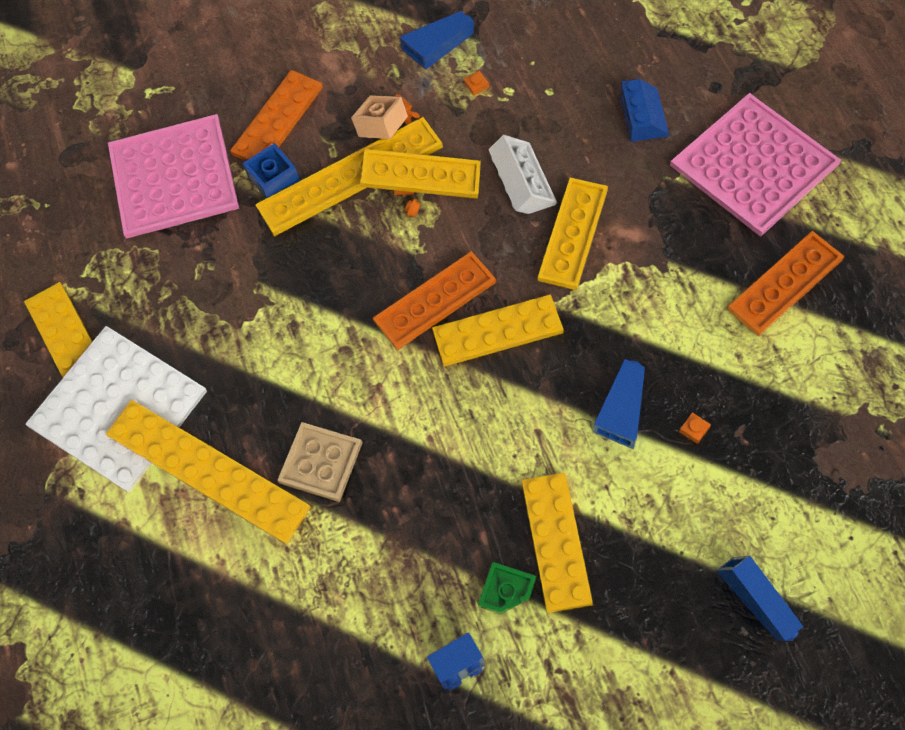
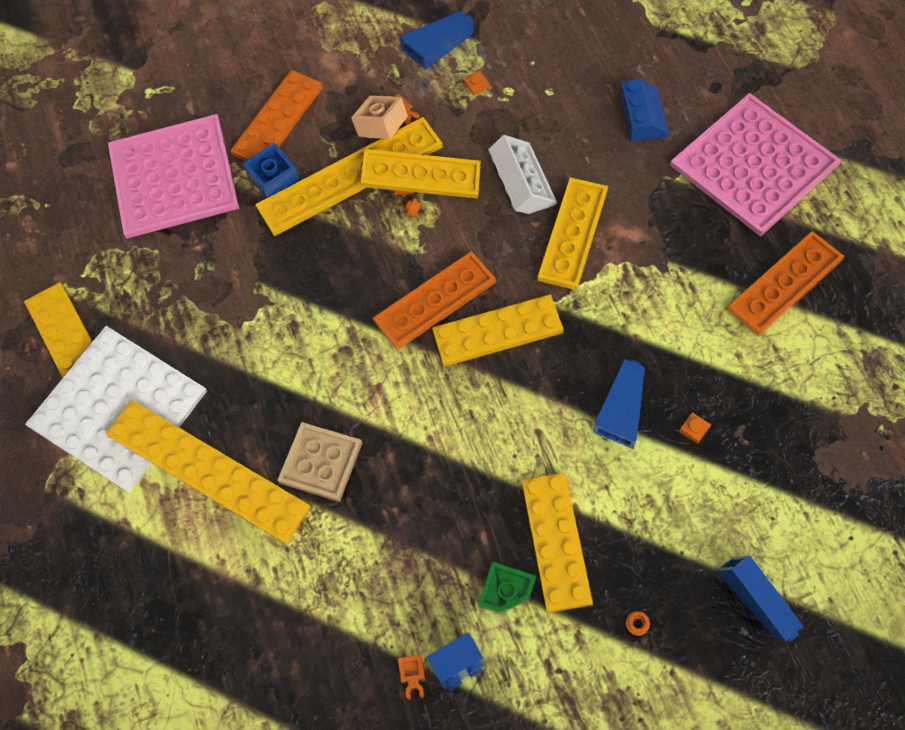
(412, 672): none -> orange plate
(642, 618): none -> orange plate

